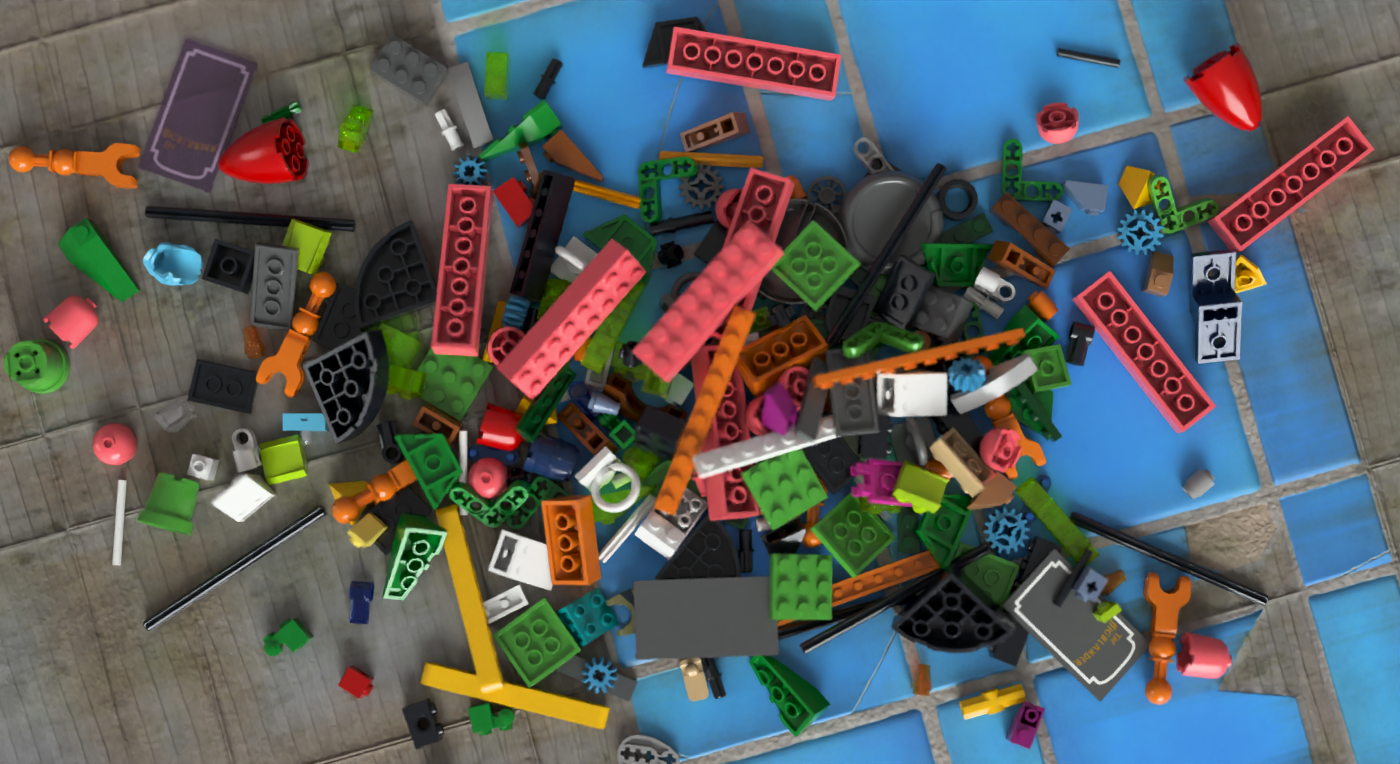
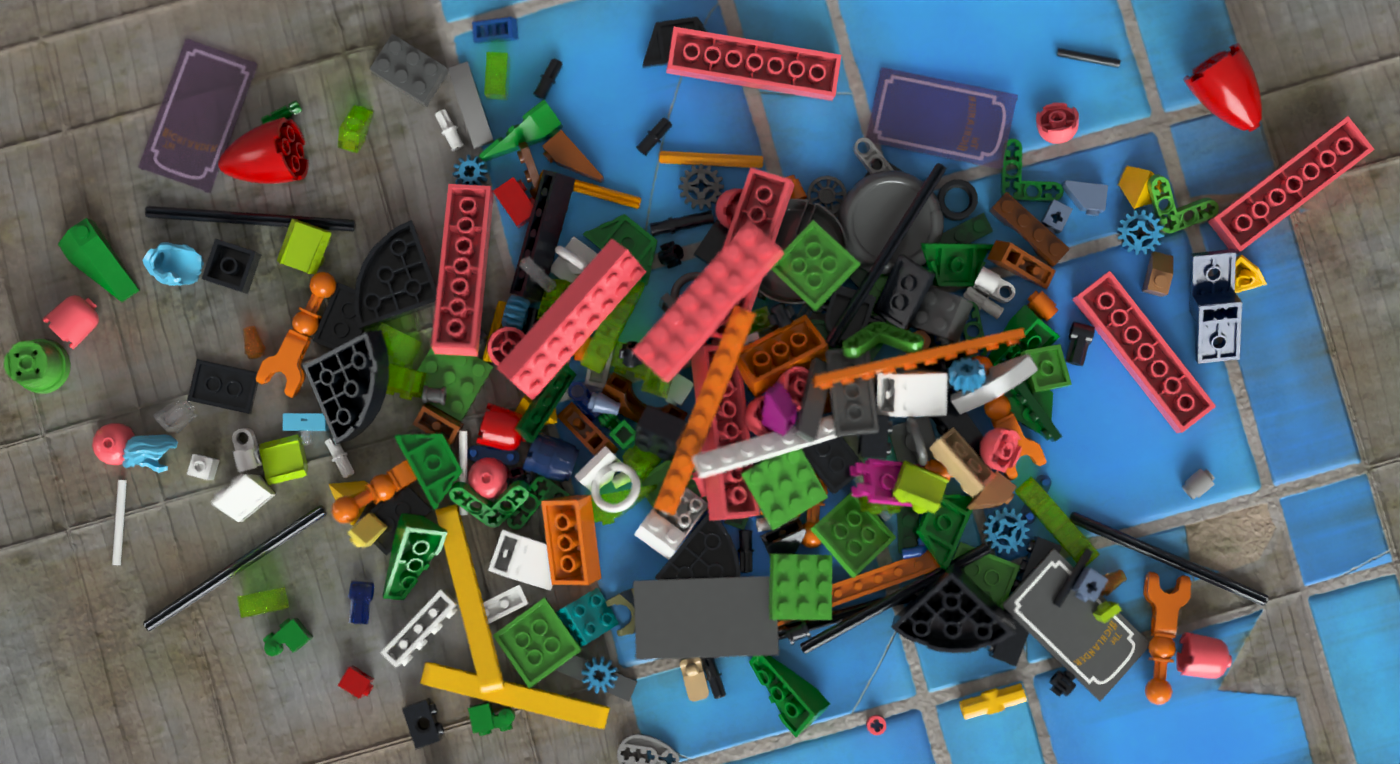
(67, 162): orange piece -> none
(147, 450): none -> medium azure hair
(170, 504): bright green piece -> none
(262, 602): none -> clear neon green brick
(274, 286): dark grey tile -> none
(340, 458): none -> white axle
(386, 432): black piece -> none
(419, 628): none -> white brick
(434, 395): none -> dark grey bush
(512, 30): none -> blue slope
(537, 274): none -> clear axle
(627, 528): white axle -> none
(653, 180): green beam -> none
(654, 136): none -> black axle
(715, 132): dark orange slope -> none
(797, 632): none -> black bush
(880, 720): none -> coral bush
(914, 552): none -> blue arm
(922, 681): clear orange cone -> none
(941, 118): none -> clear purple piece
(1025, 724): magenta slope -> none
(1062, 683): none -> black gear

